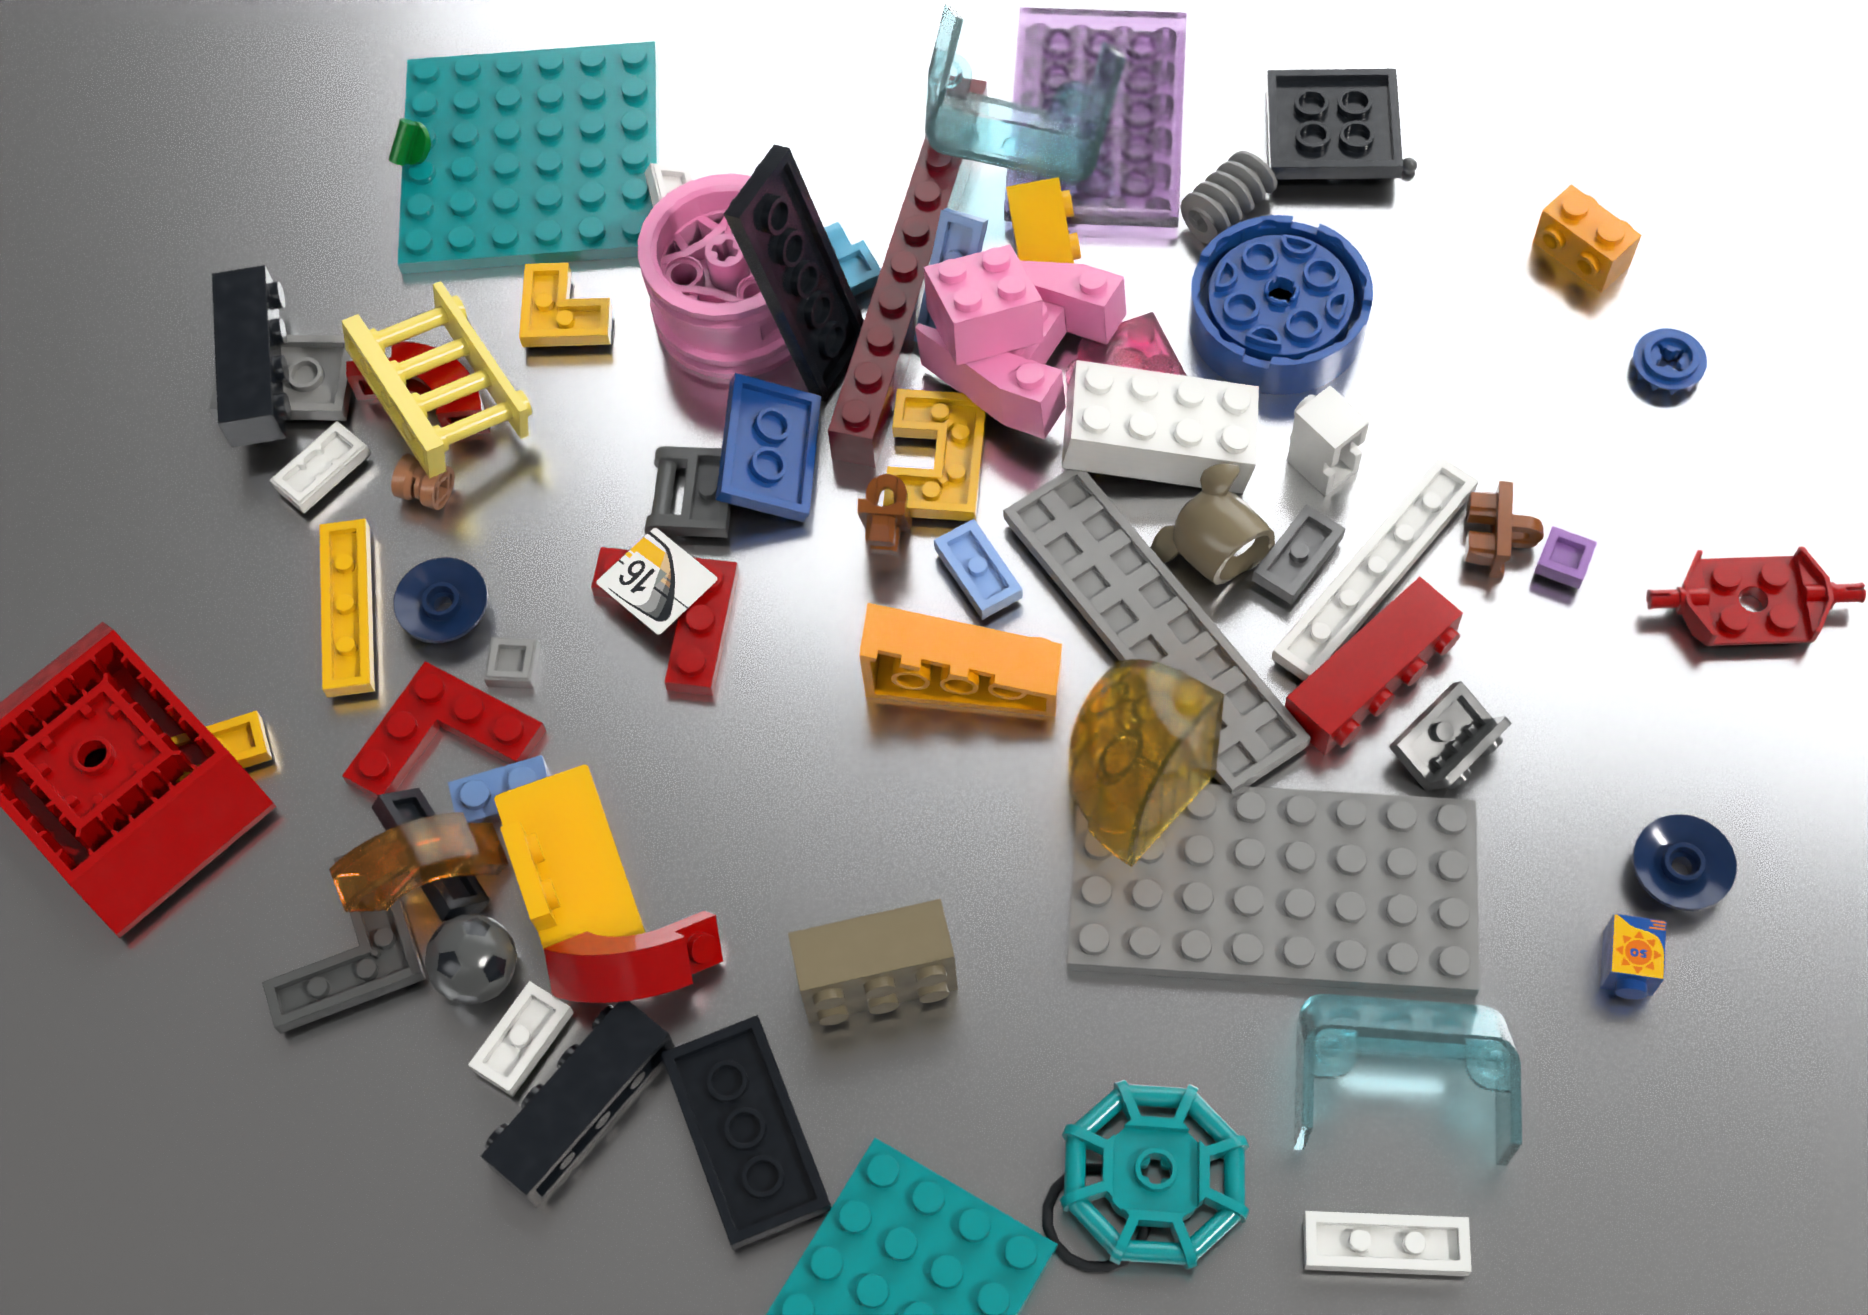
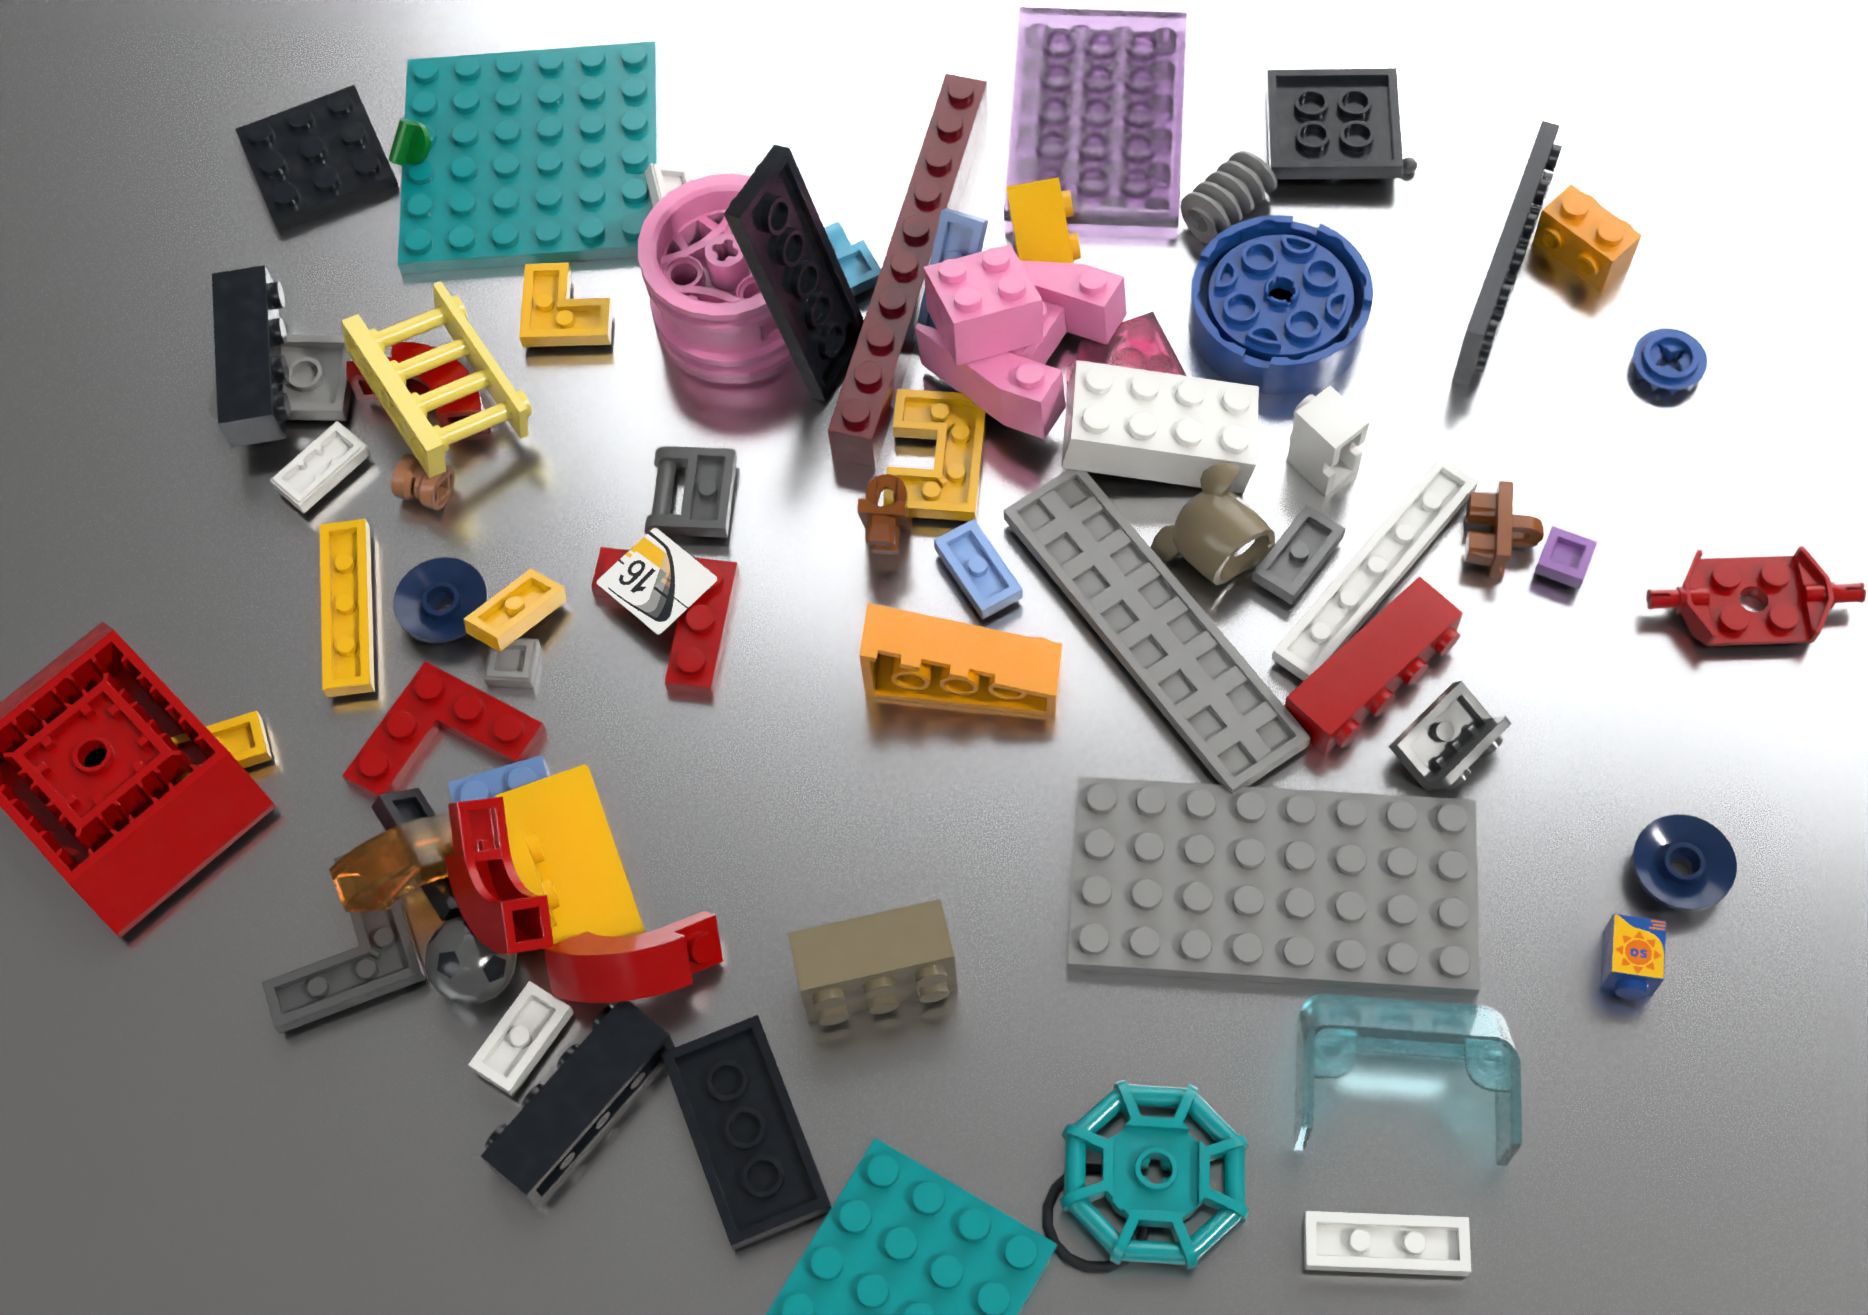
(316, 157): none -> black plate
(486, 883): none -> red arch
(515, 610): none -> yellow plate
(768, 448): blue plate -> none
(1012, 134): clear light blue windscreen -> none
(1141, 752): clear yellow brick -> none
(1508, 255): none -> plate

